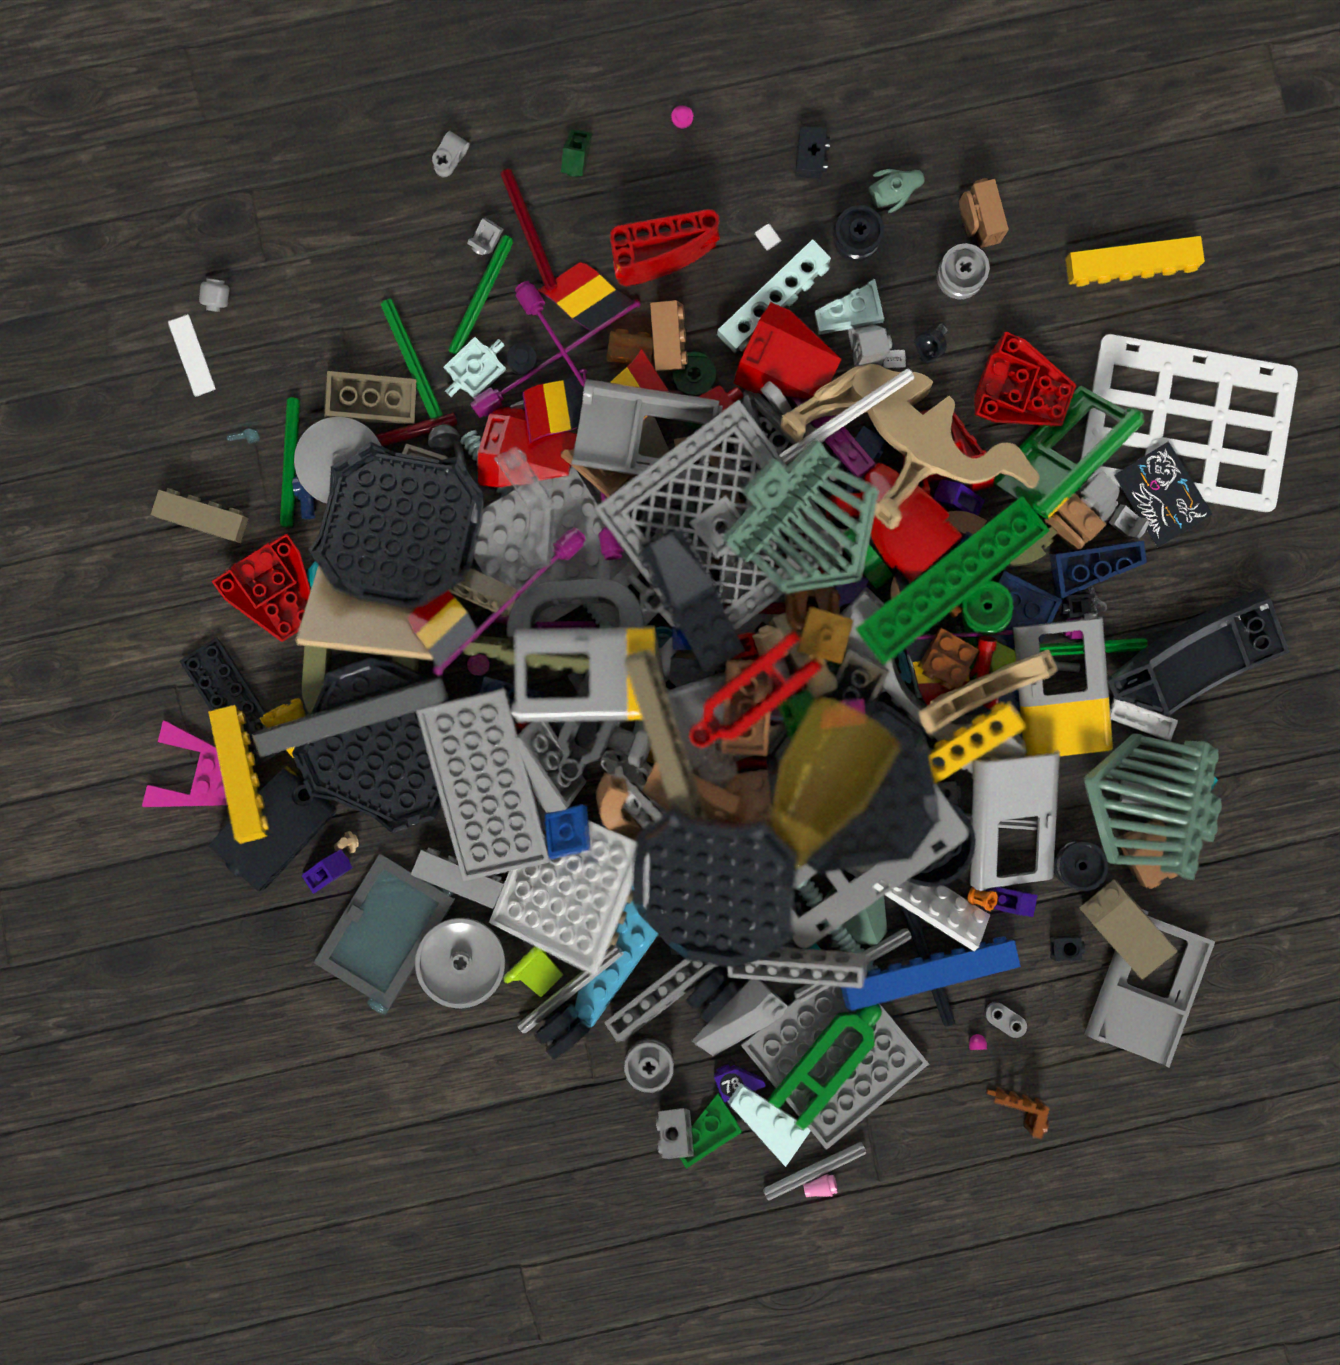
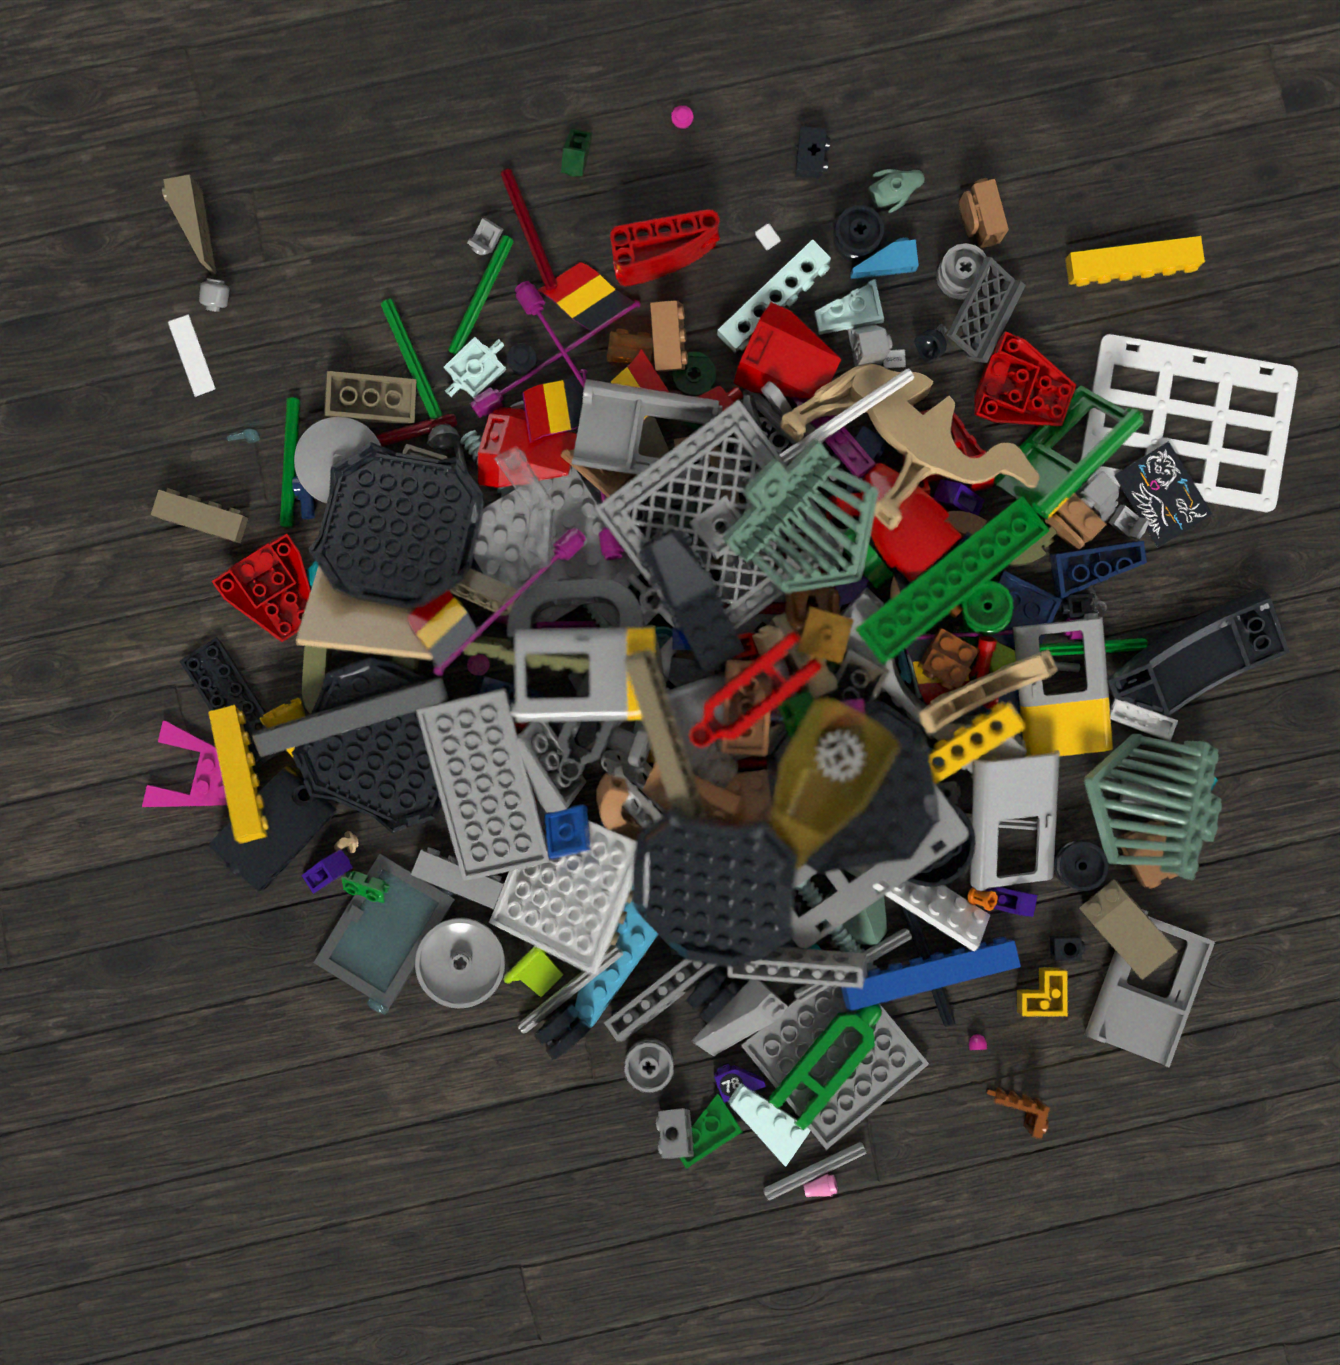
(189, 208): none -> dark tan slope
(355, 883): none -> green hinge
(450, 150): light grey piece -> none
(837, 764): none -> light grey gear
(893, 259): none -> dark azure slope
(995, 317): none -> dark grey fence
(1005, 1020): light grey plate -> none
(1049, 999): none -> yellow brick

